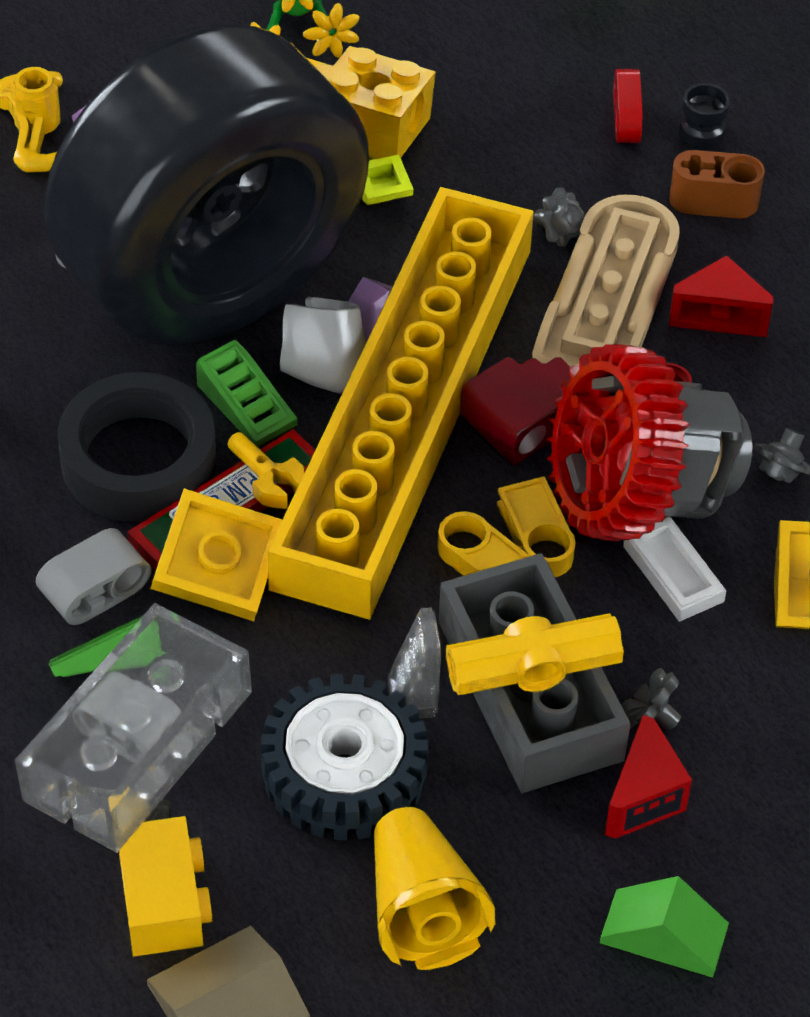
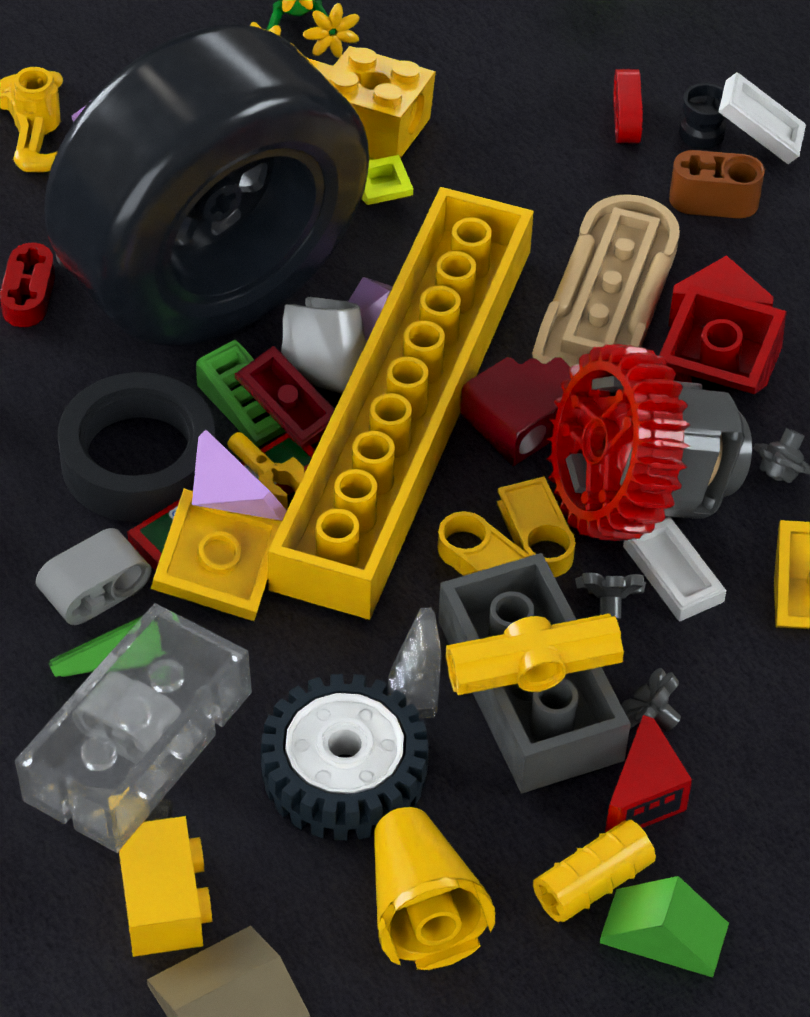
(18, 283): none -> red beam
(228, 485): none -> lavender slope
(286, 396): none -> dark red slope
(560, 217): dark grey plant -> none
(594, 870): none -> yellow axle
(611, 590): none -> dark grey plant
(725, 339): none -> red slope
(762, 118): none -> white tile

